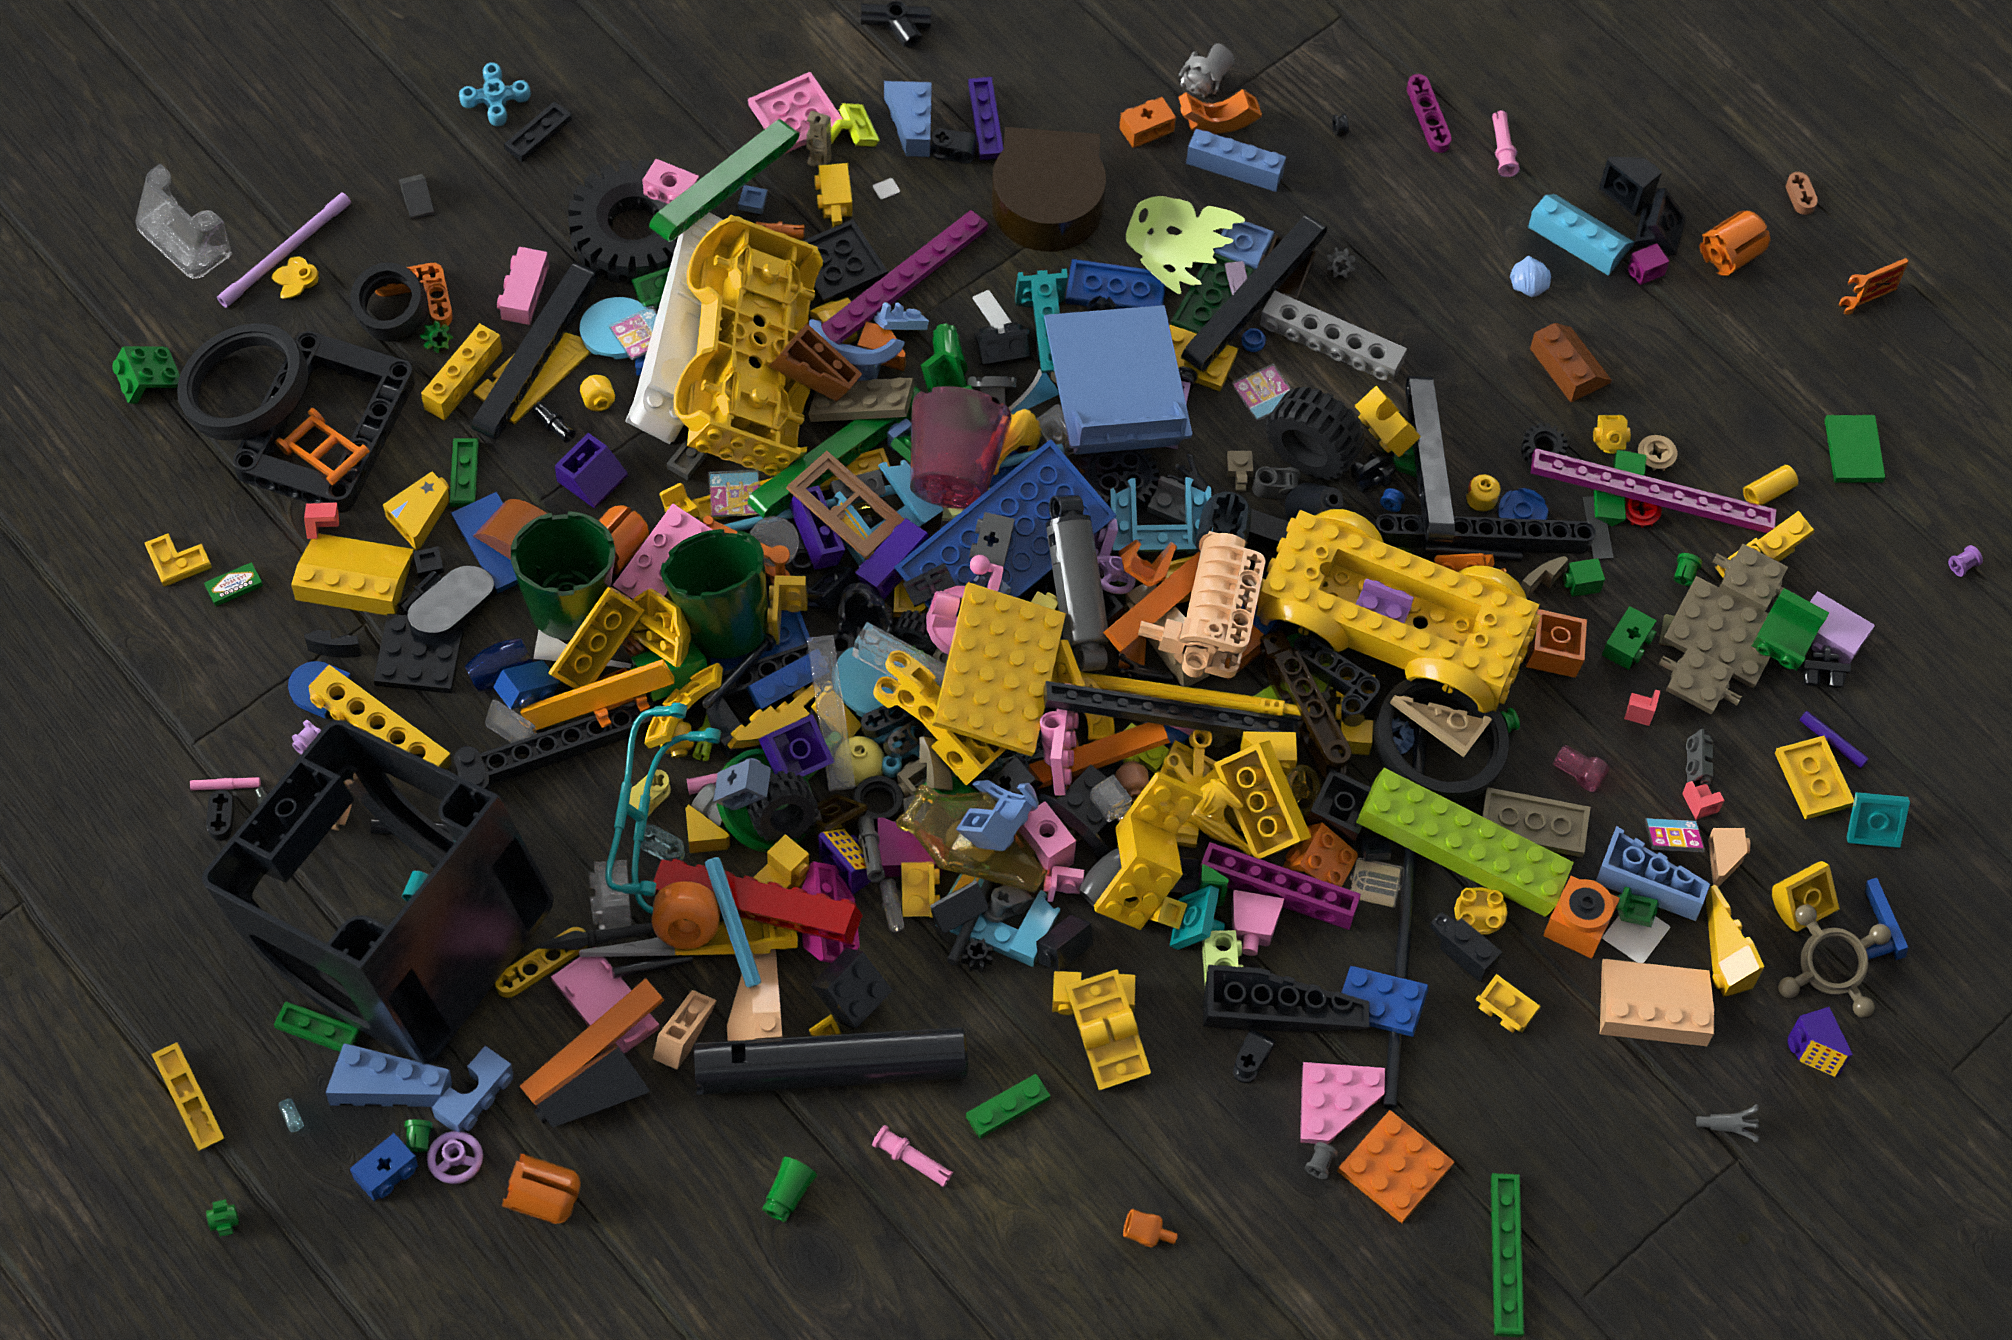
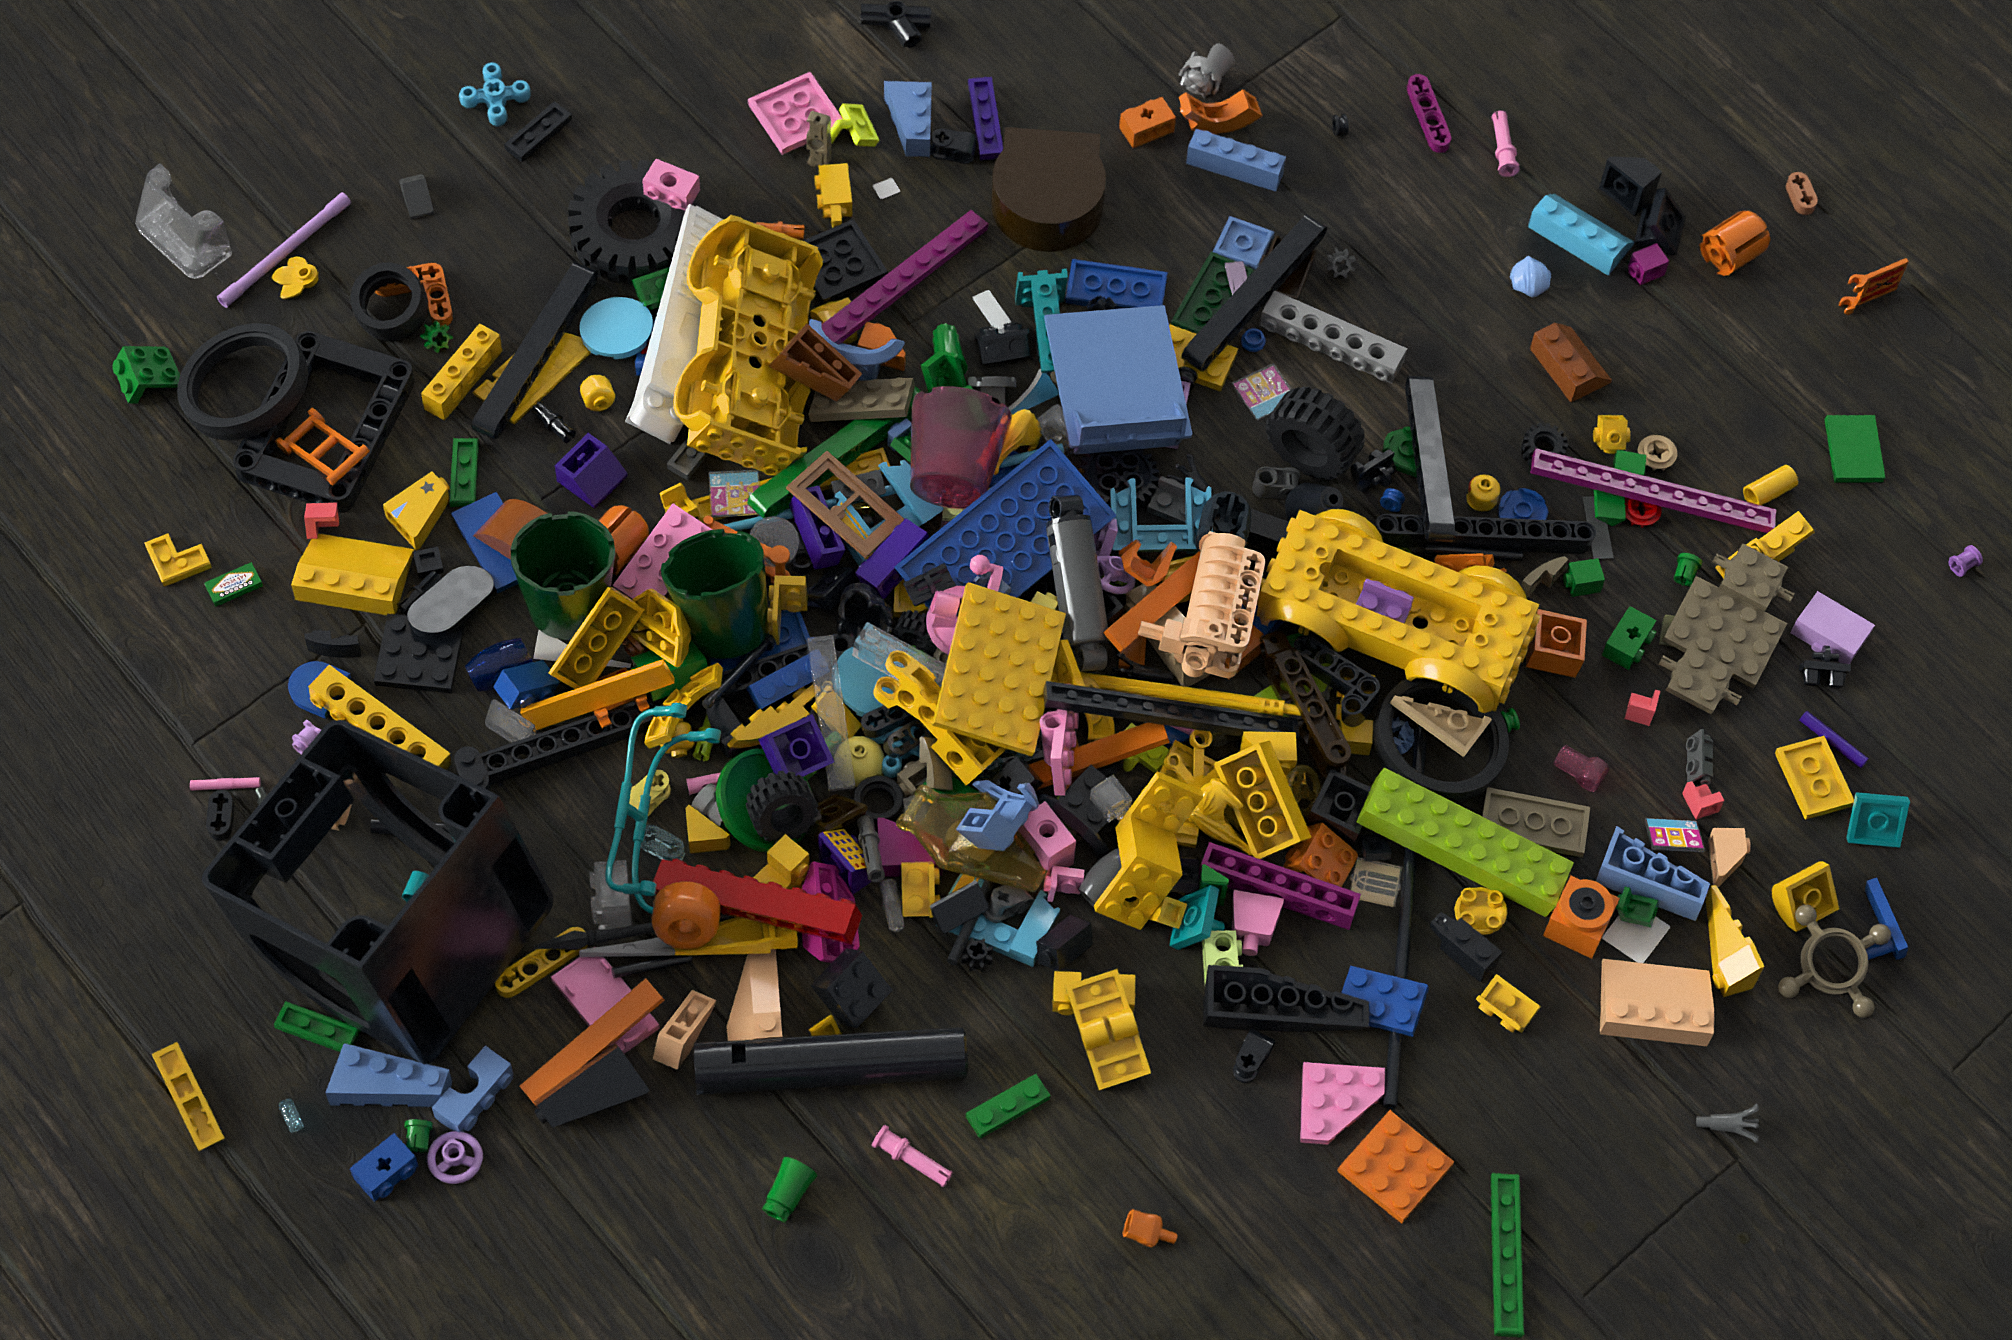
(222, 1217): green gear -> none
(523, 285): bright pink brick -> none
(542, 1190): orange cylinder -> none
(635, 332): clear piece -> none
(724, 180): beam -> none
(733, 922): medium azure axle -> none
(742, 784): sand blue brick -> none
(752, 199): medium blue plate -> none
(899, 319): light blue plate -> none
(999, 528): dark grey brick -> none
(1133, 778): nougat head -> none
(1180, 250): yellowish green piece -> none
(1240, 466): dark tan plate -> none
(1321, 1160): dark grey bush -> none
(1386, 422): yellow arch -> none
(1789, 629): green panel -> none
(1820, 1042): dark purple slope -> none

